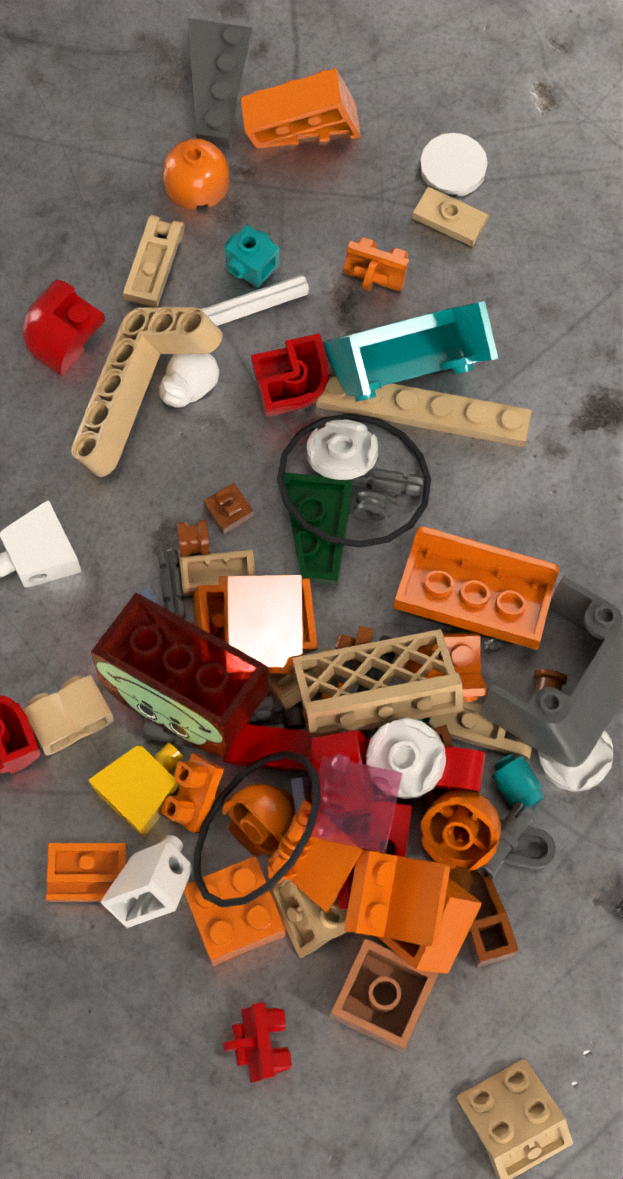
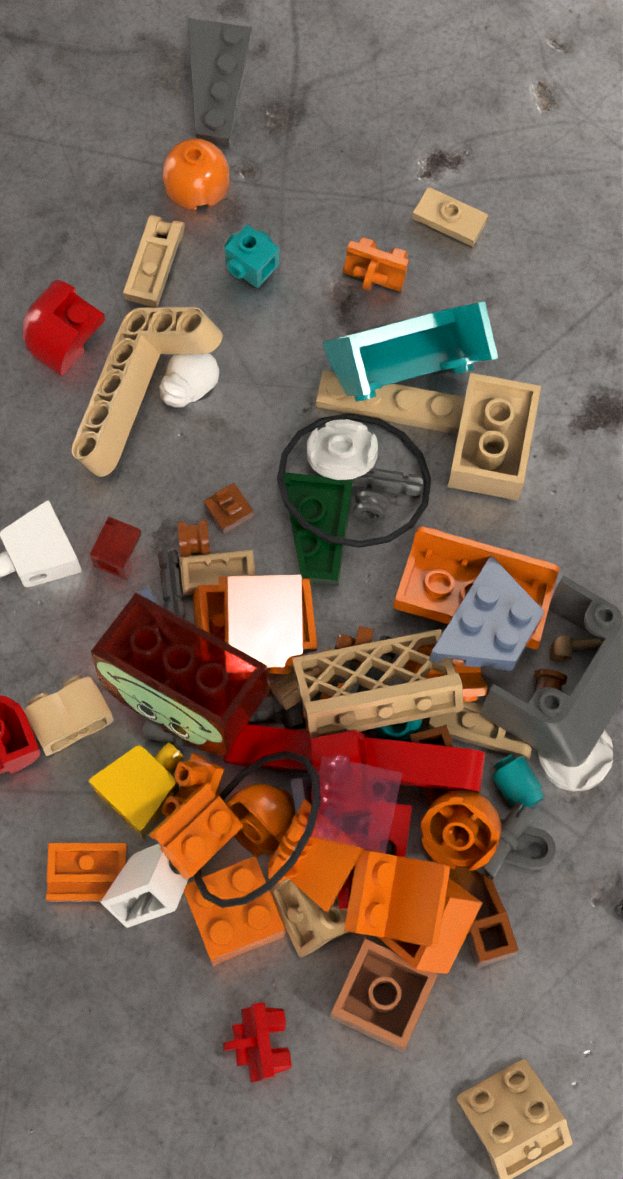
(115, 548): none -> clear red panel
(196, 830): none -> orange plate
(257, 300): white axle -> none
(291, 375): red brick -> none
(300, 109): orange wedge -> none
(411, 749): white tile -> none
(453, 164): white tile -> none
(490, 622): none -> wing
(494, 436): none -> tan slope
(562, 647): none -> tan hand

